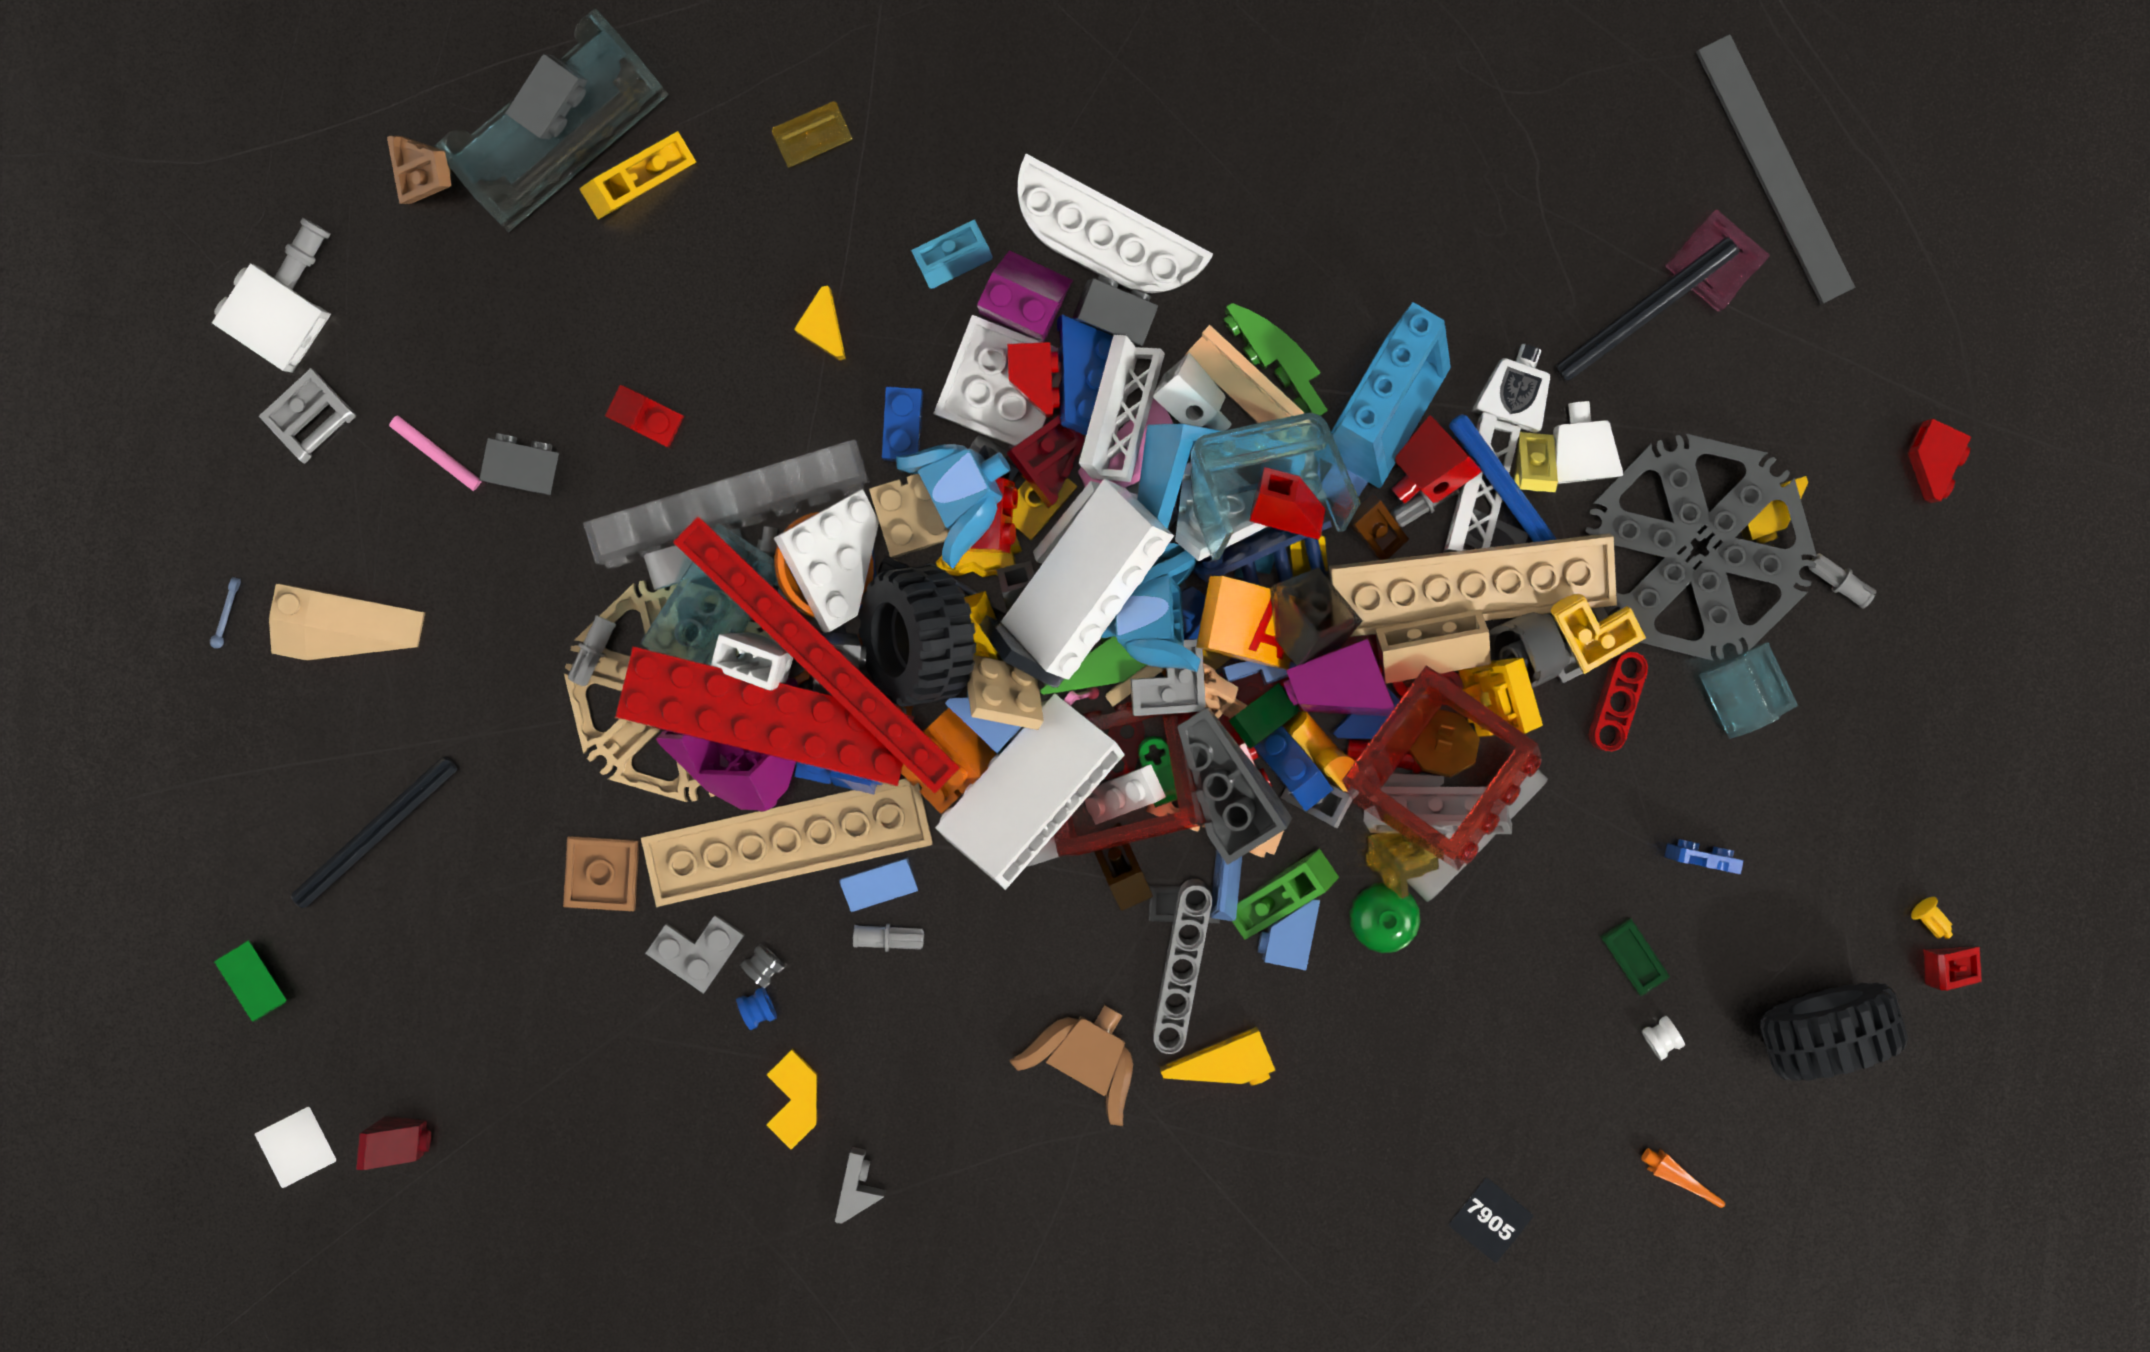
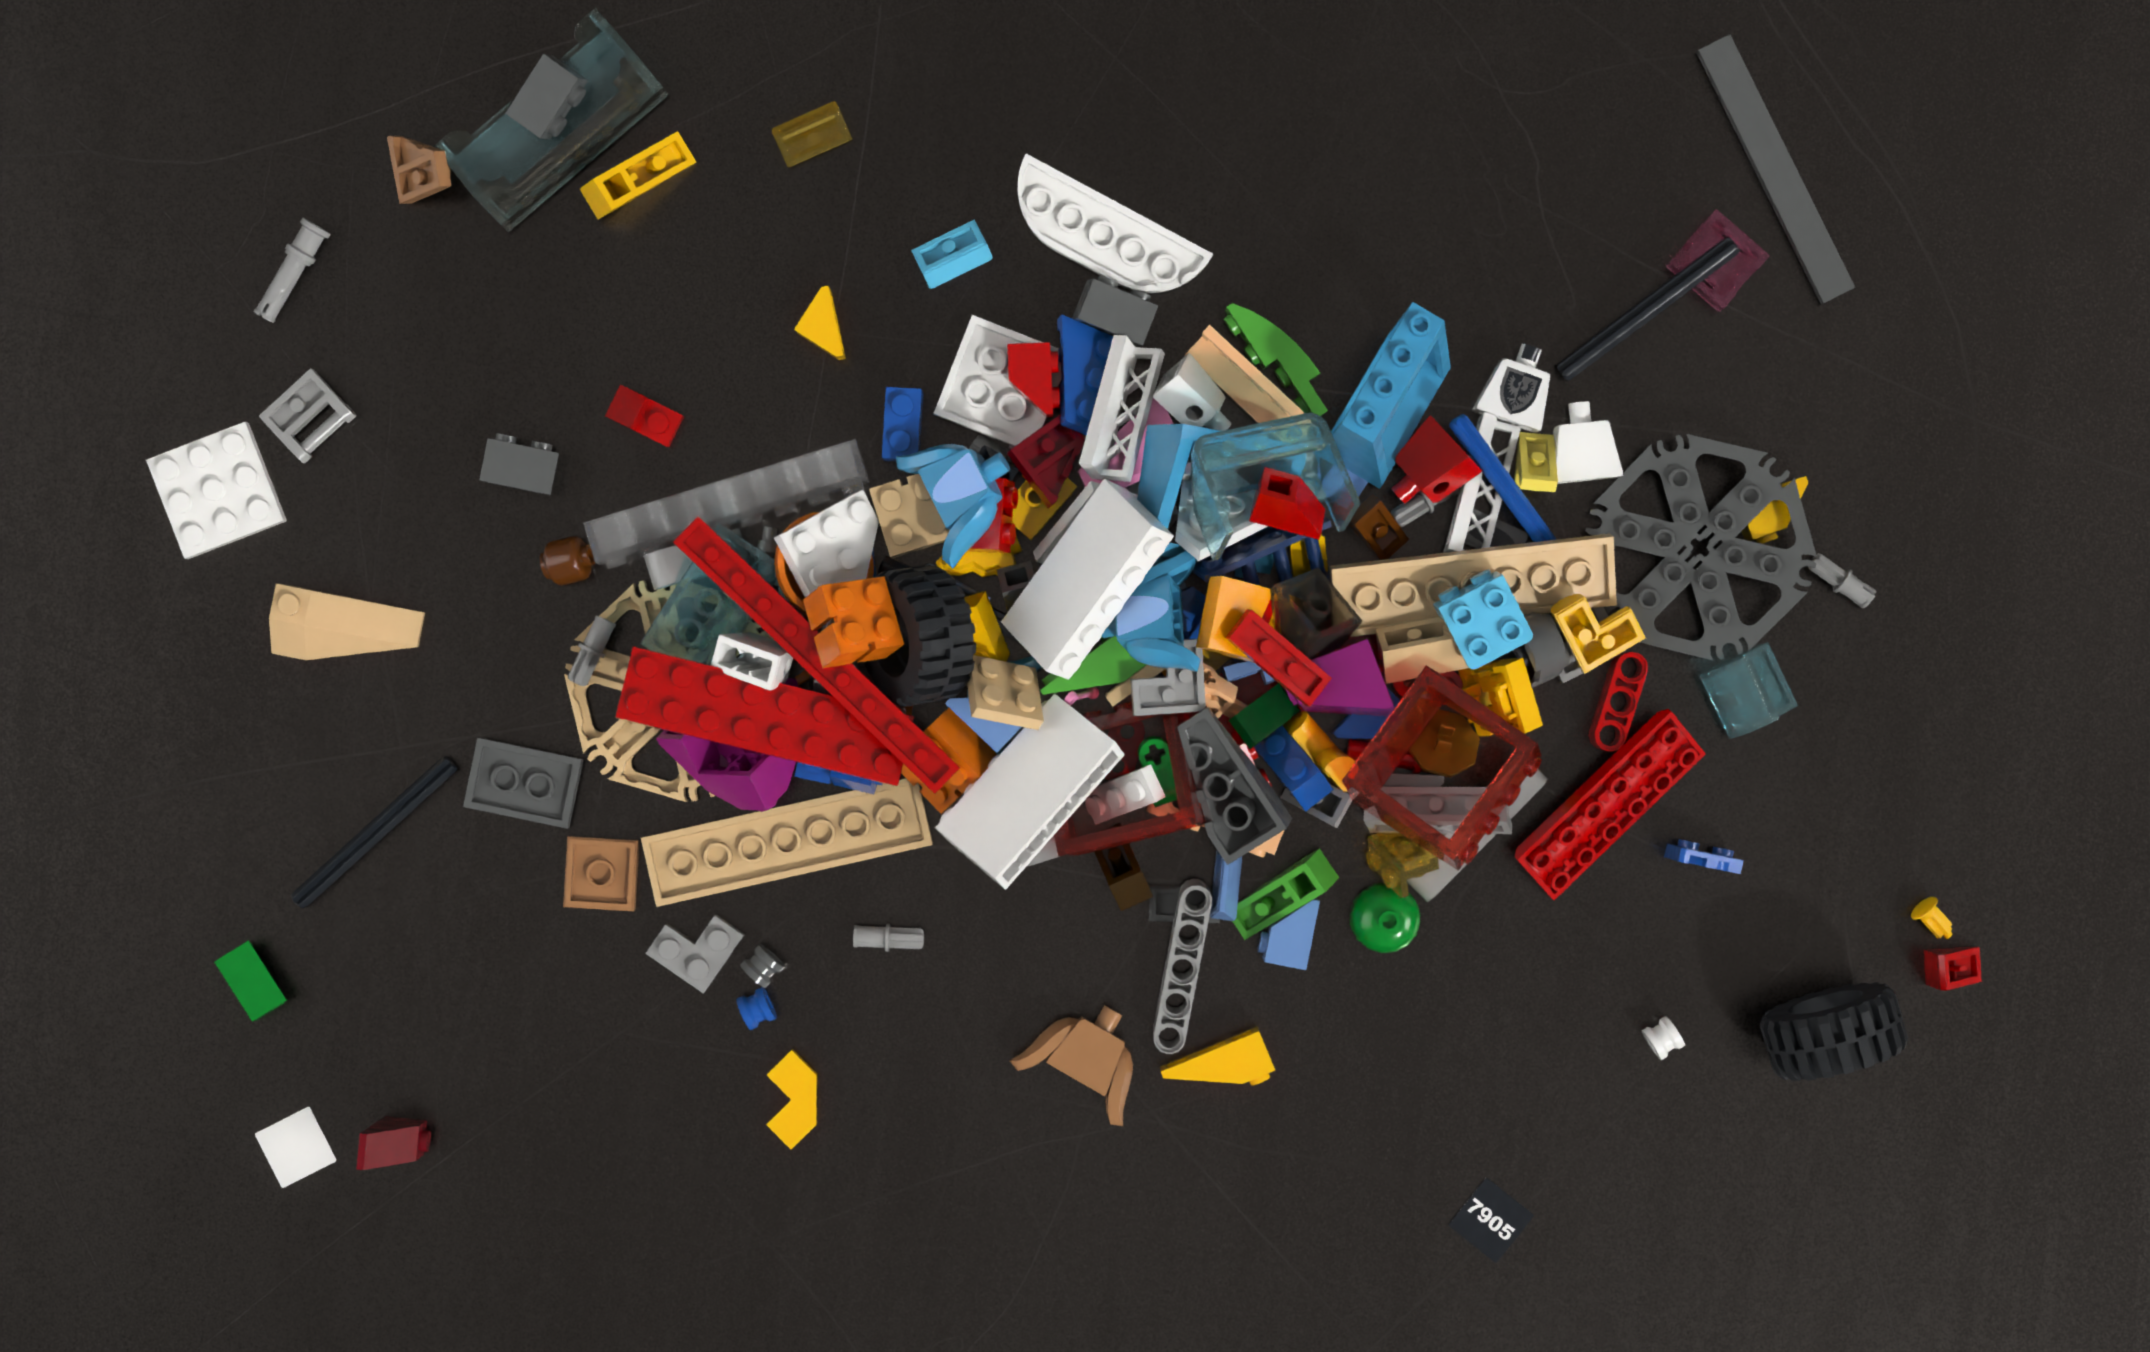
(216, 490): none -> white plate
(216, 640): sand blue hinge -> none
(270, 318): white panel -> none
(435, 452): bright pink bar -> none
(523, 782): none -> dark grey plate
(567, 560): none -> reddish brown head
(854, 1196): light grey slope -> none
(861, 617): none -> orange piece
(878, 884): medium blue slope -> none
(1014, 653): black tile -> none
(1024, 296): magenta slope -> none
(1278, 657): none -> red plate
(1483, 618): none -> medium azure bracket
(1609, 803): none -> red plate
(1635, 956): dark green tile -> none
(1666, 1168): orange piece -> none
(1936, 456): red slope -> none

